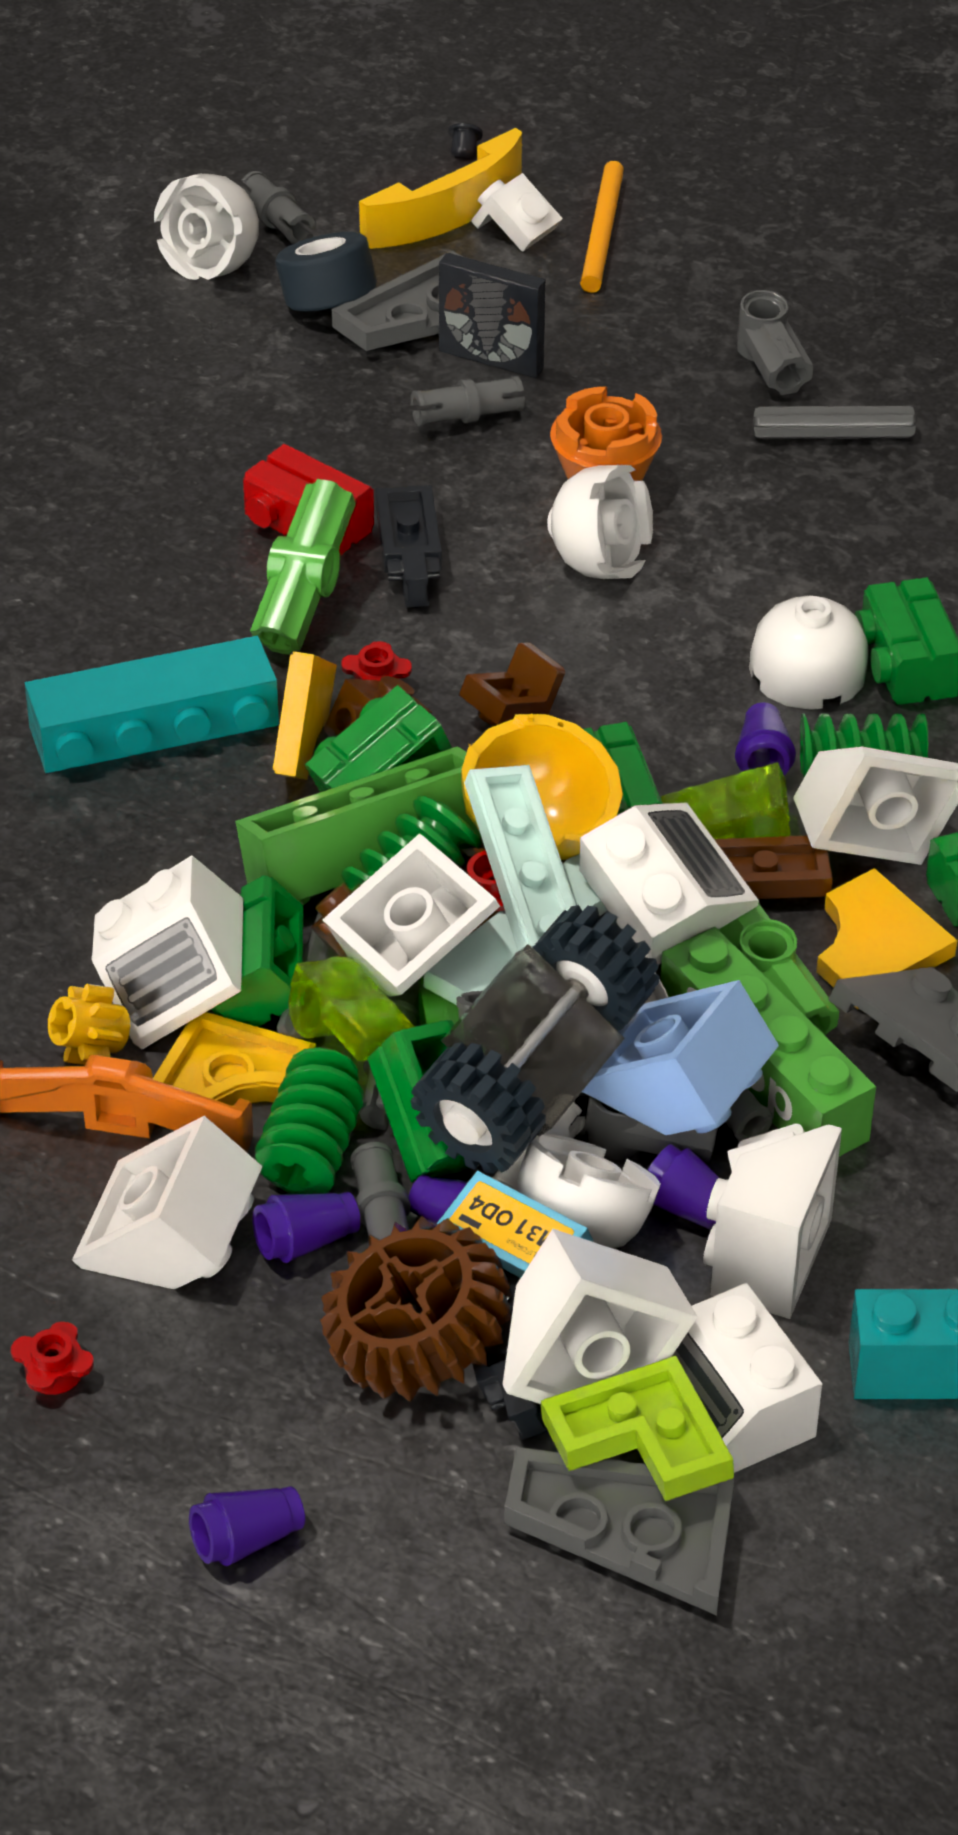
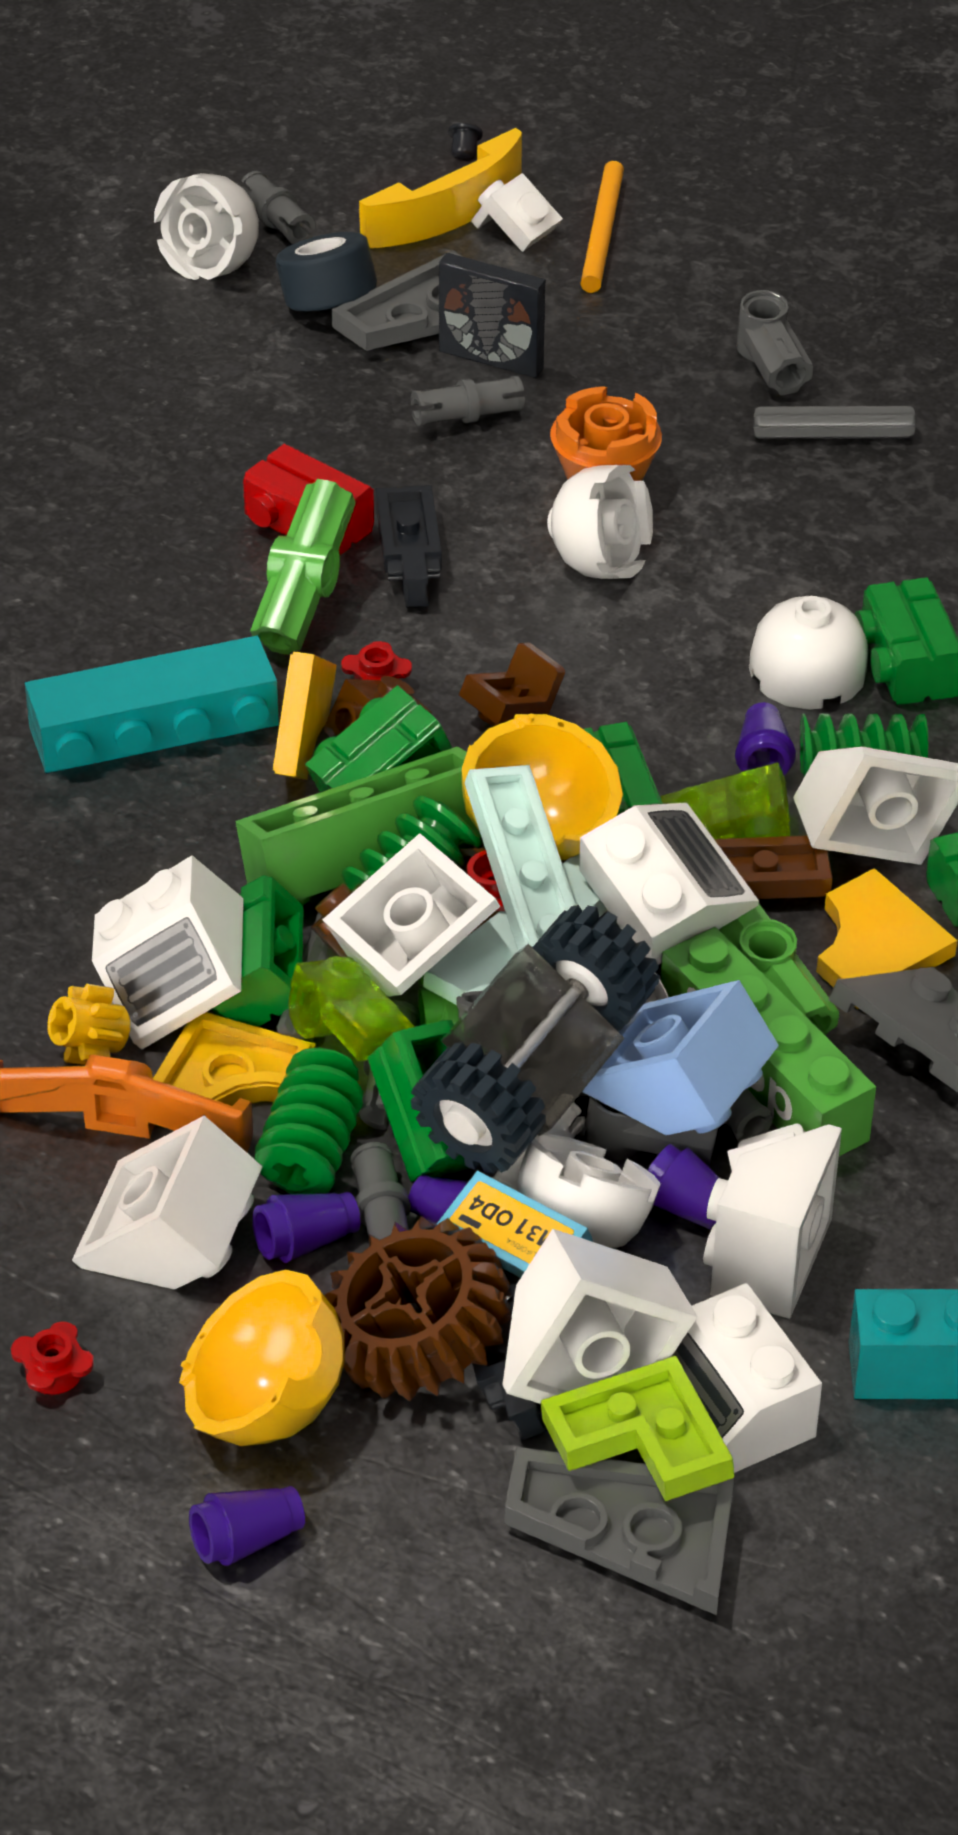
(264, 1361): none -> yellow cylinder

